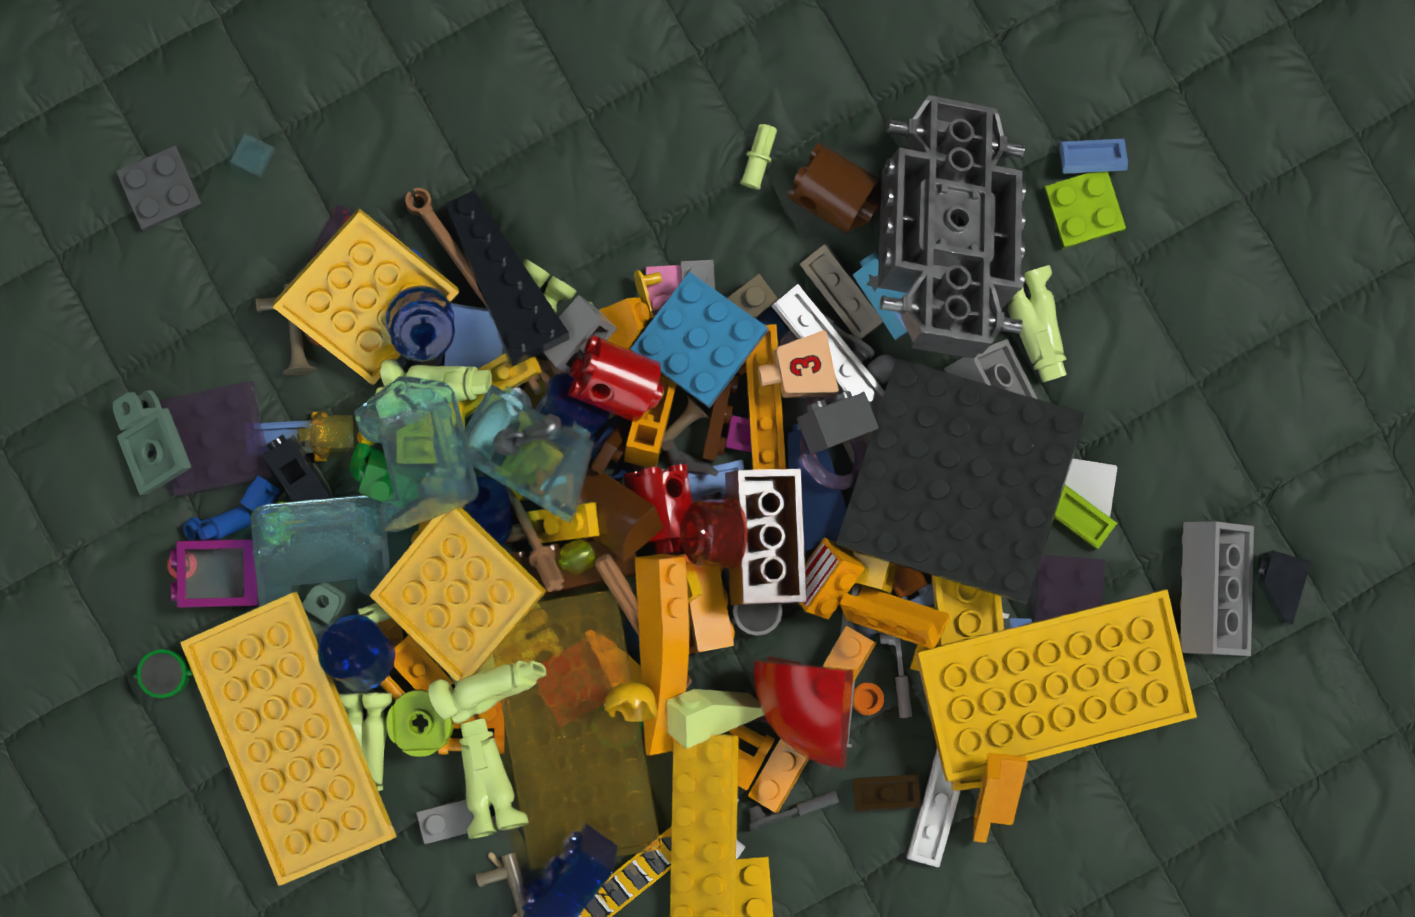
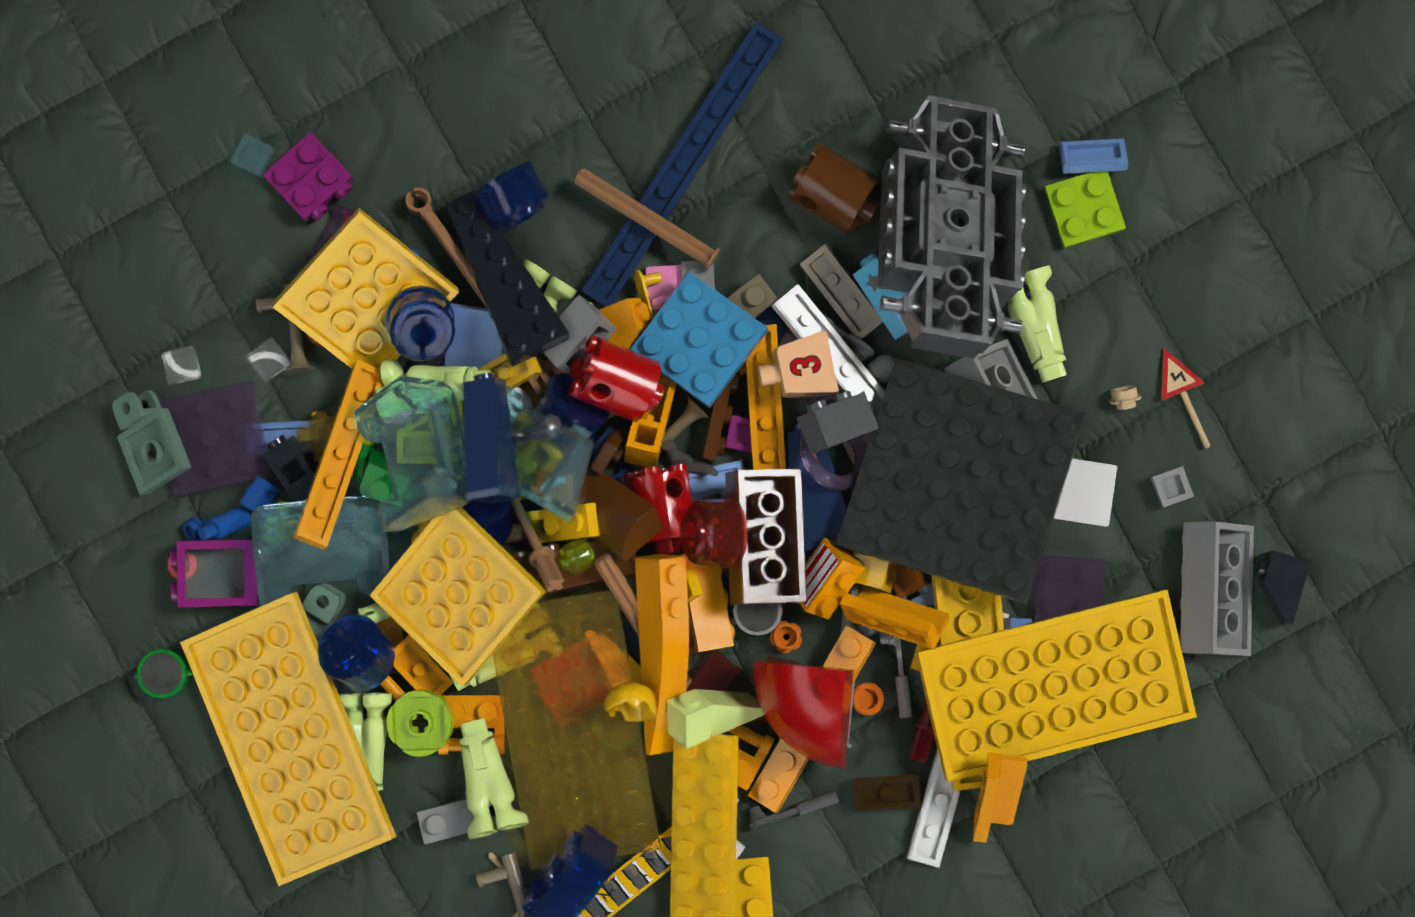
(159, 188): dark grey plate -> none
(181, 365): none -> clear tile
(268, 359): none -> clear tile
(310, 178): none -> magenta plate
(337, 459): none -> light orange plate
(484, 690): yellowish green piece -> none
(489, 441): none -> dark blue slope
(512, 196): none -> clear blue wheel
(646, 218): none -> medium nougat axle
(684, 162): none -> dark blue plate
(715, 674): none -> clear red plate
(759, 156): yellowish green axle -> none
(793, 642): none -> orange plate
(923, 737): none -> dark red axle
(1083, 518): lime tile -> none
(1124, 397): none -> tan plate
(1172, 487): none -> light grey plate
(1177, 380): none -> piece

